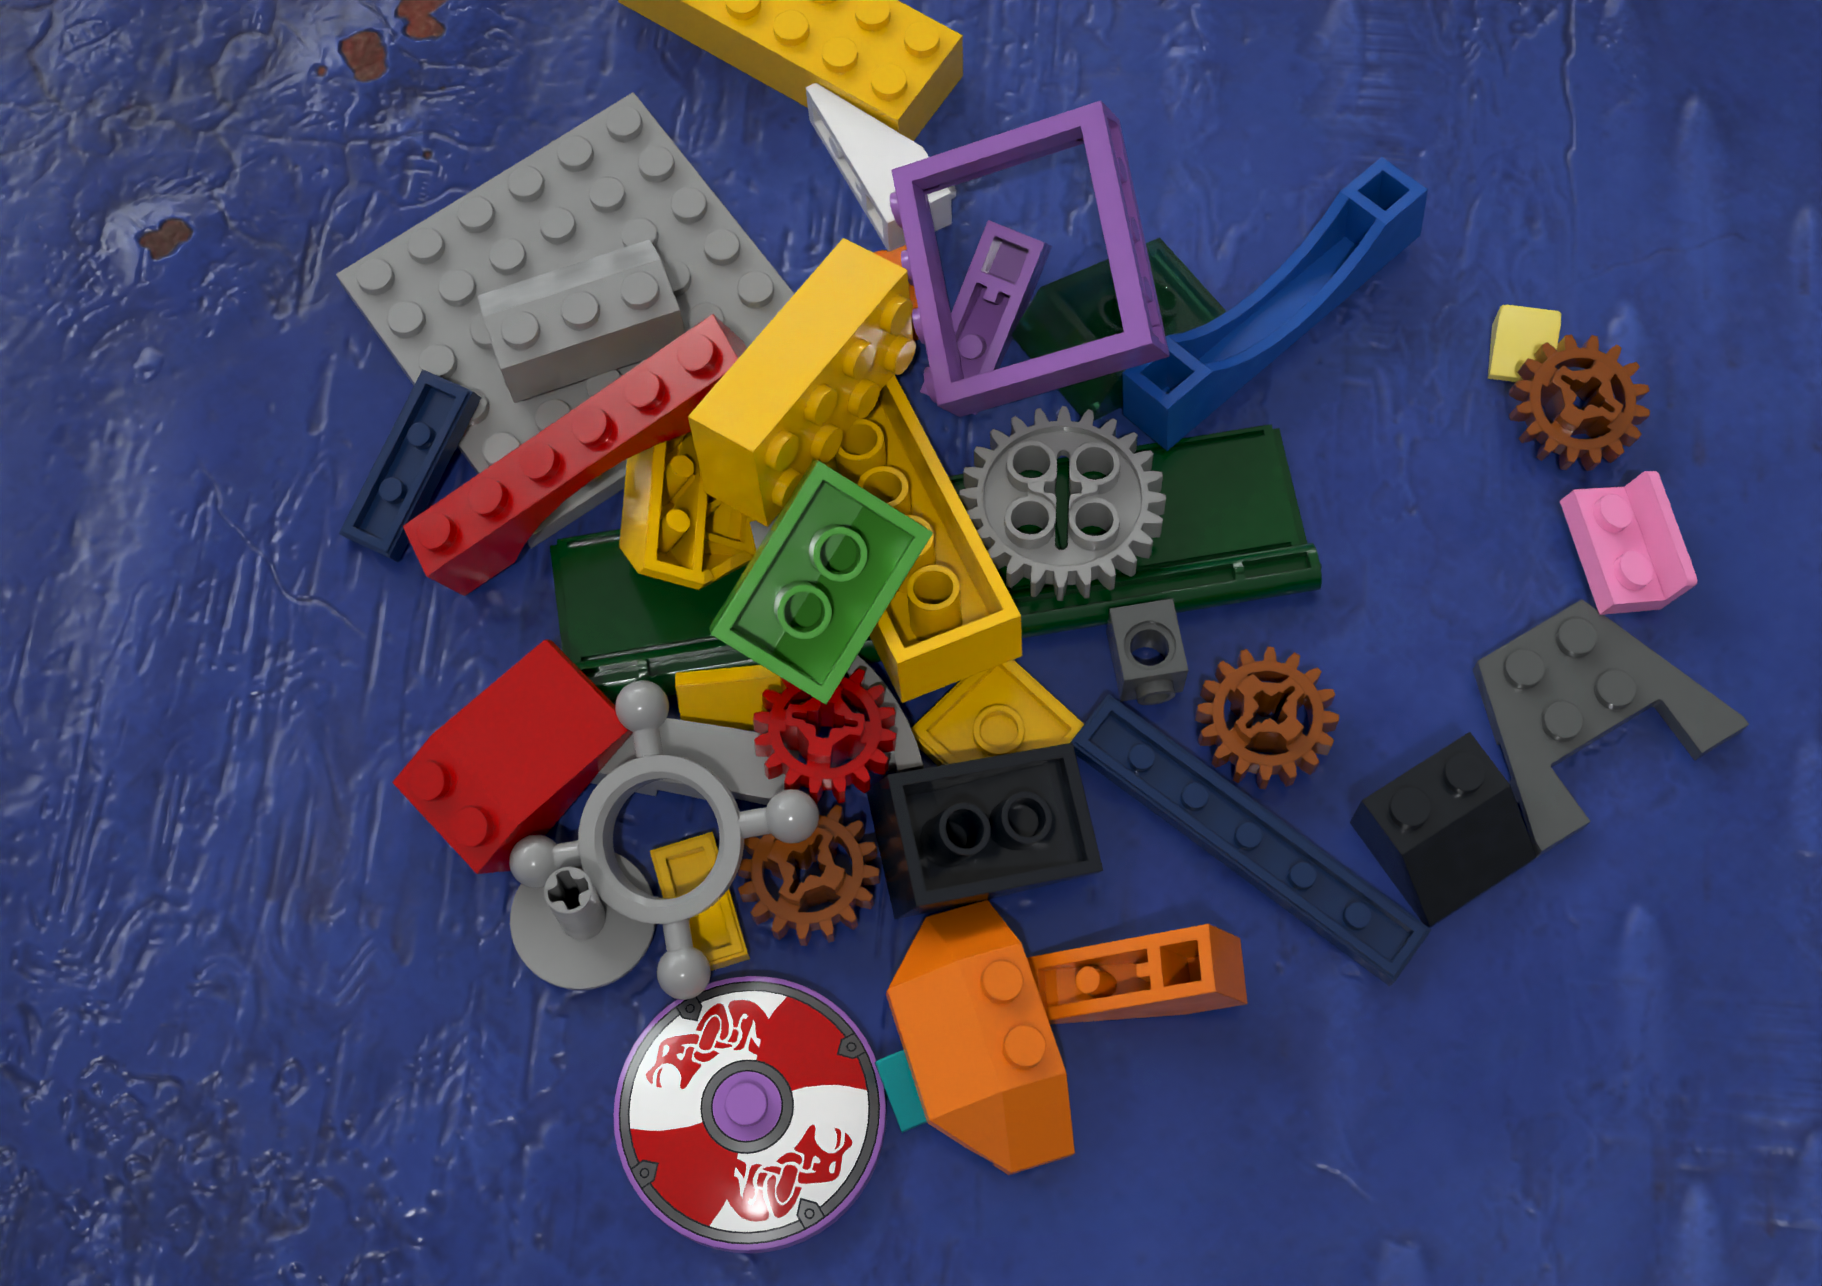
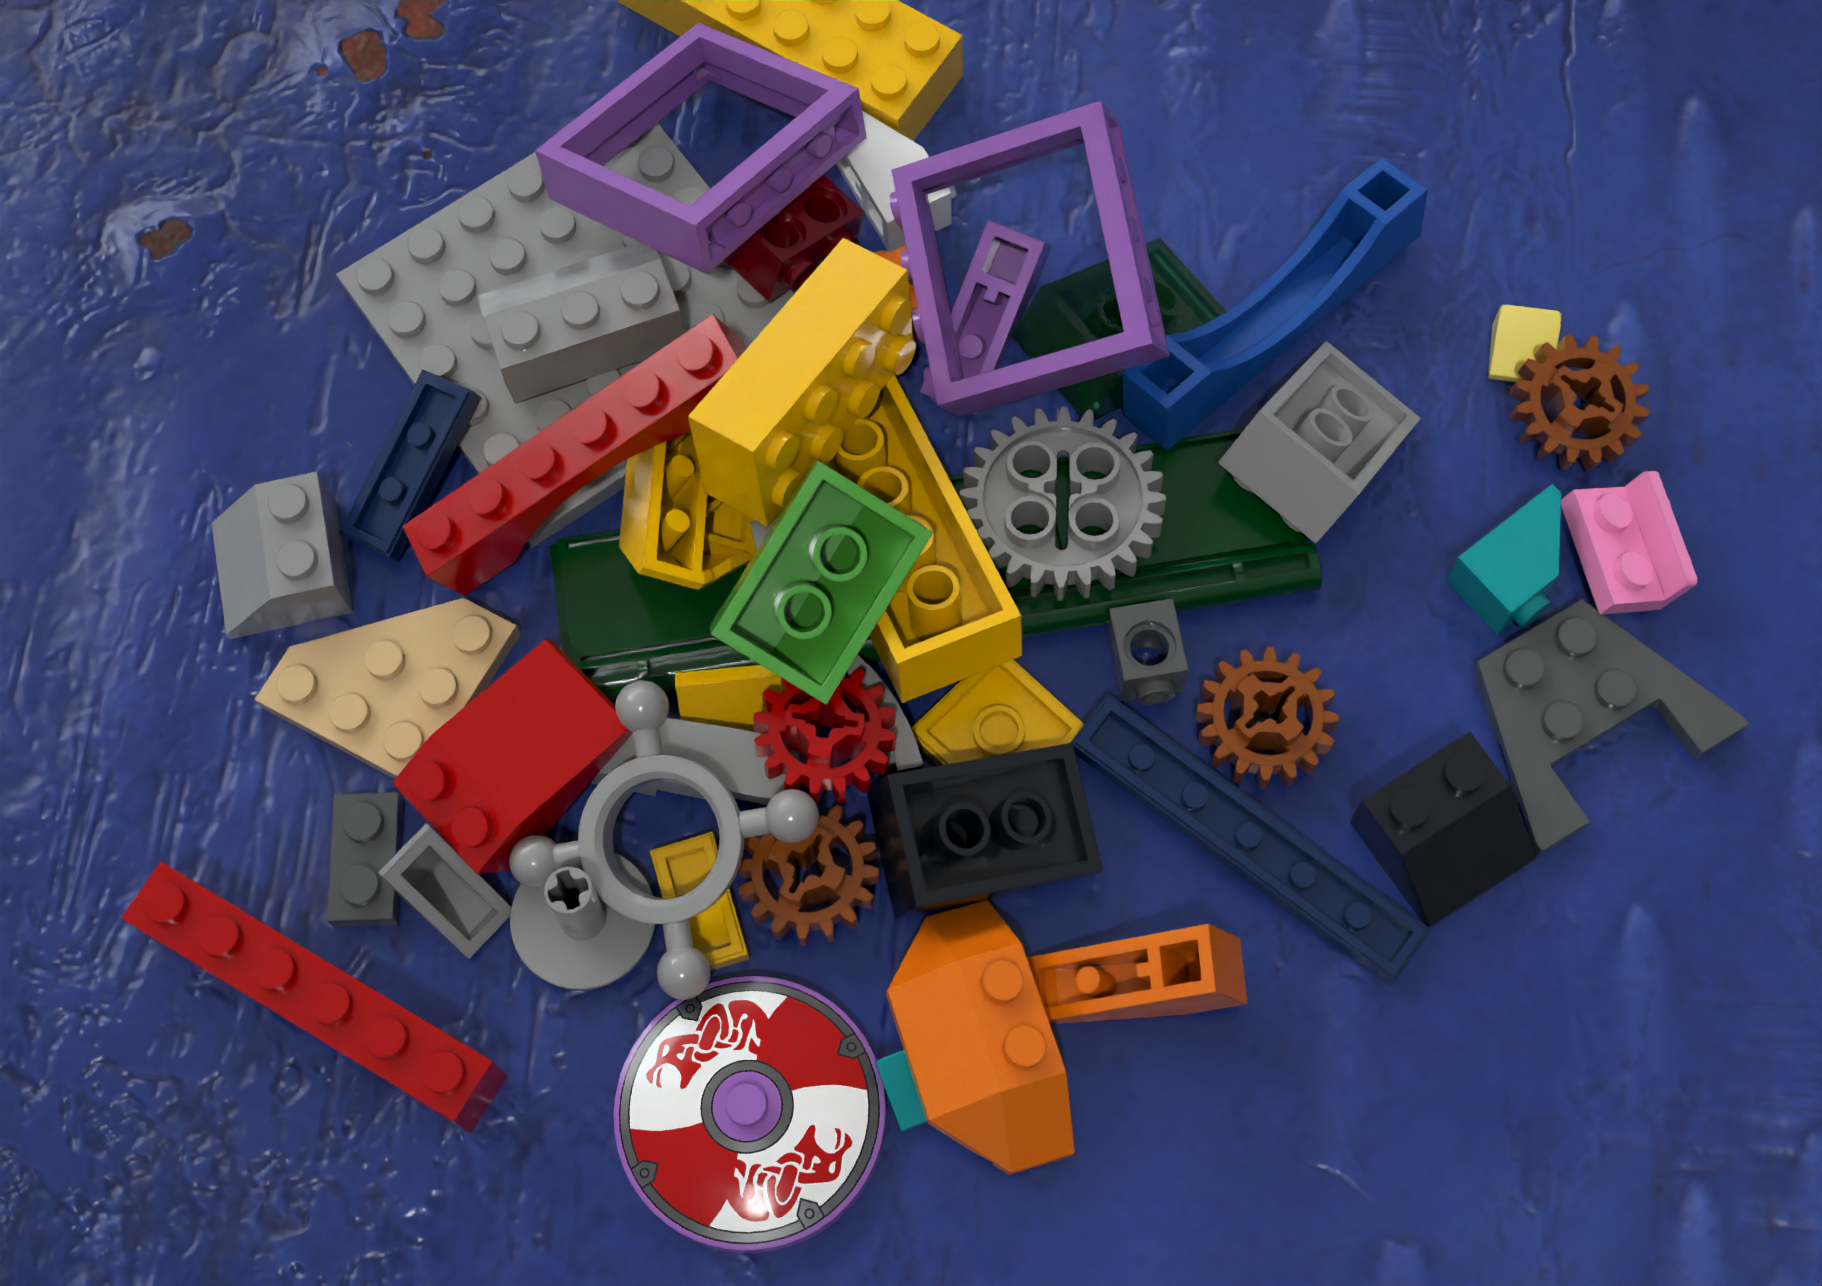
(281, 557): none -> light grey slope
(316, 997): none -> red arch
(363, 840): none -> dark grey plate
(390, 681): none -> tan plate
(446, 891): none -> light grey slope
(728, 214): none -> medium lavender window
(797, 239): none -> dark red brick
(1319, 441): none -> light grey slope
(1513, 565): none -> teal slope

